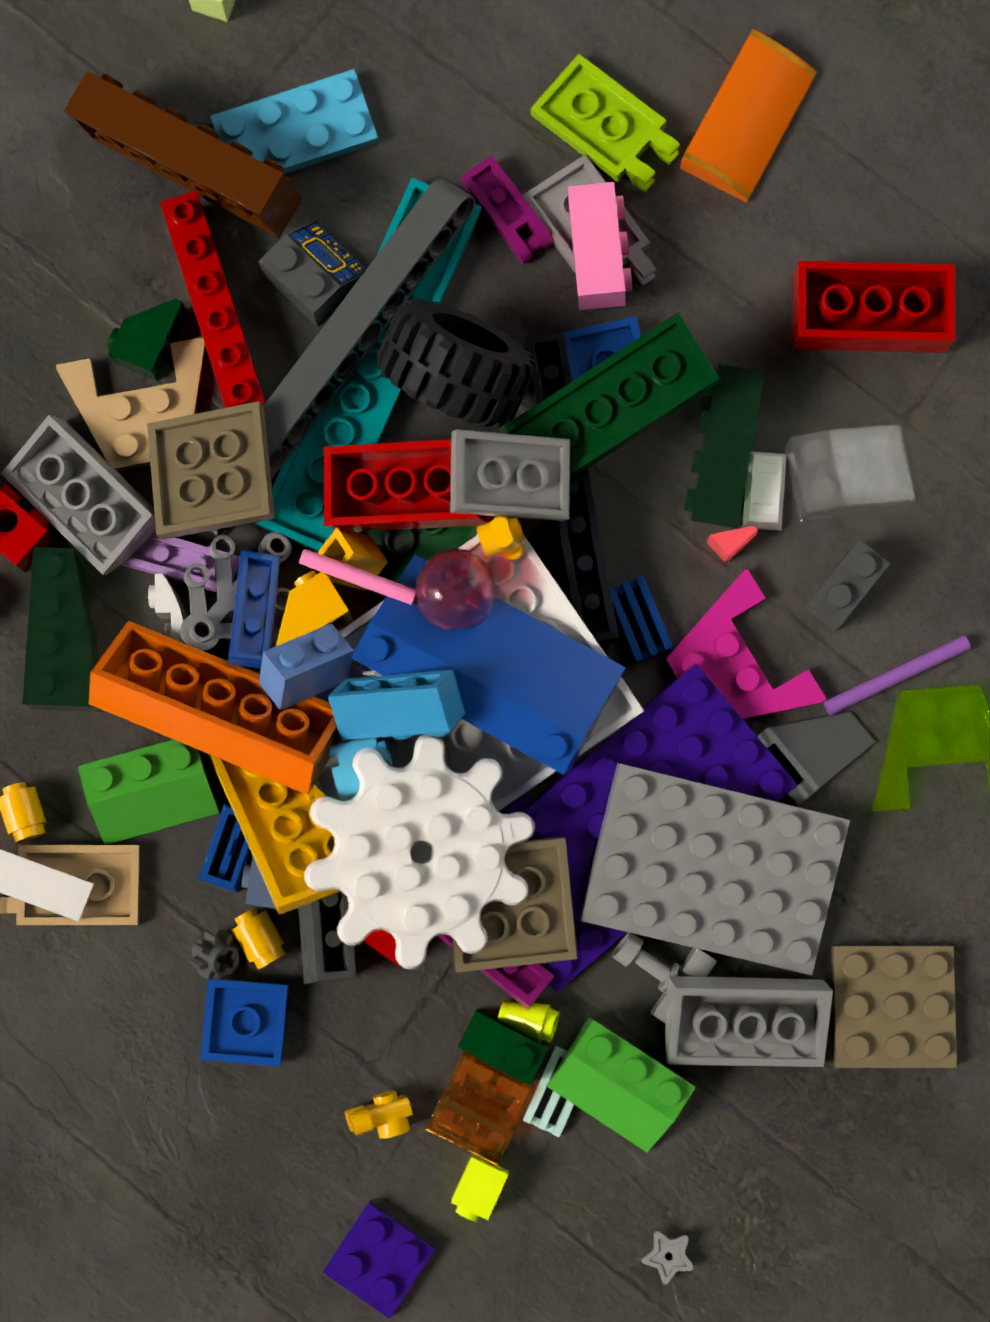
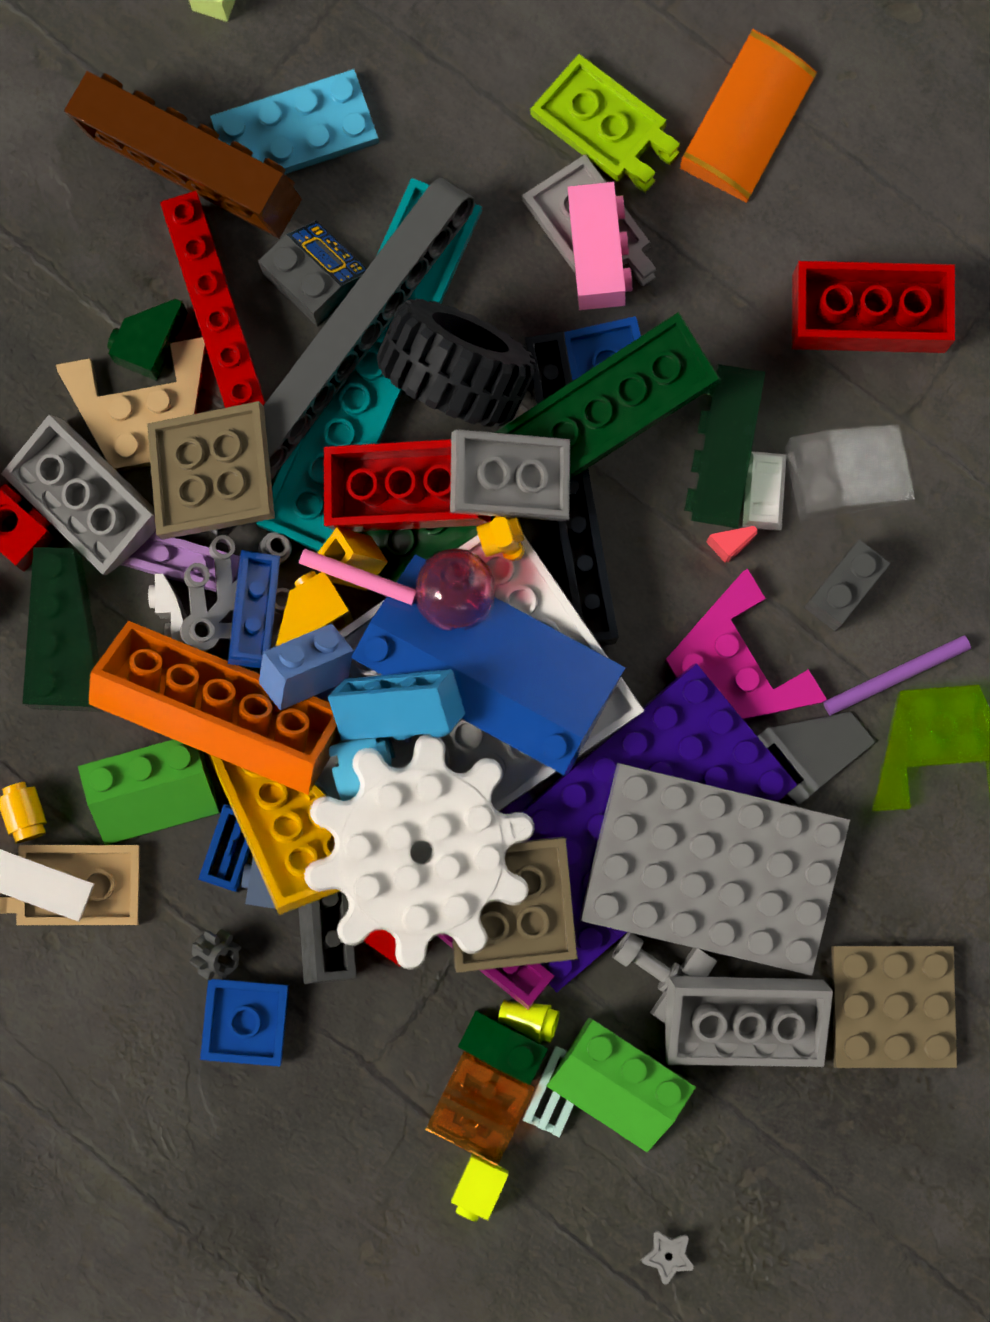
(258, 937): yellow brick -> none
(379, 1260): dark purple plate -> none
(386, 1113): yellow plate -> none
(506, 208): magenta plate -> none
(627, 589): blue tile -> none

